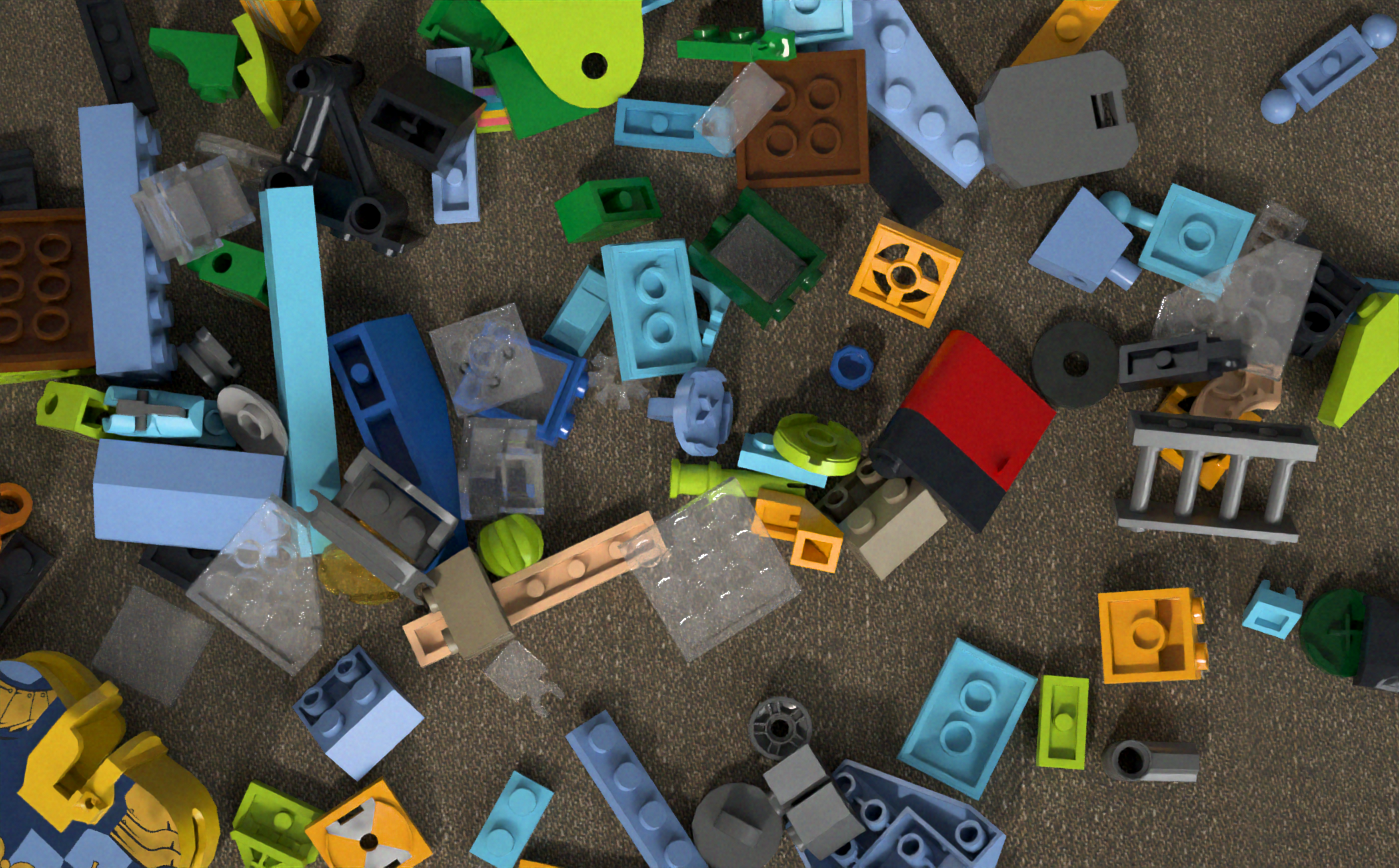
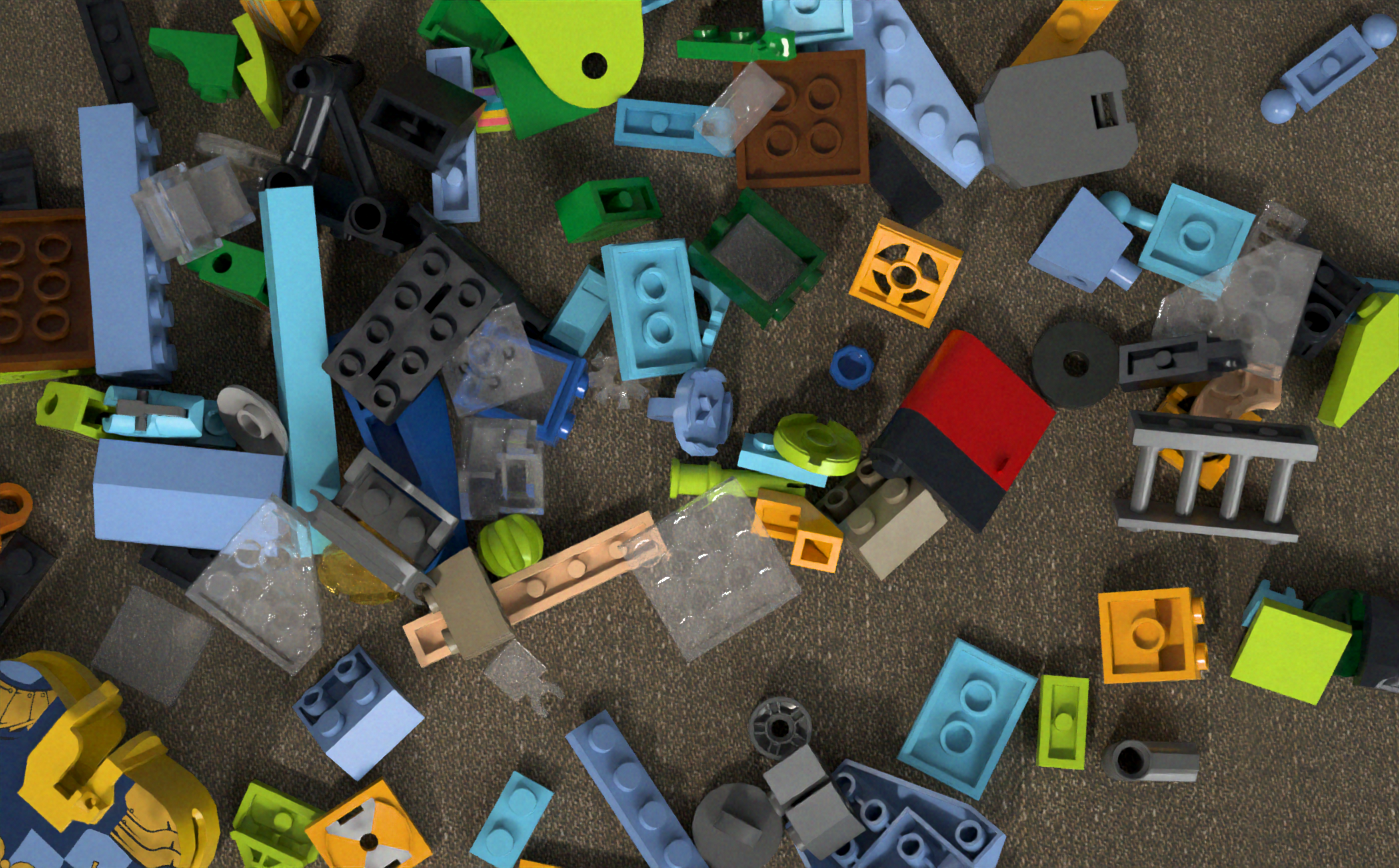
(210, 359): dark grey wheel -> none
(424, 318): none -> black plate
(1290, 651): none -> lime tile

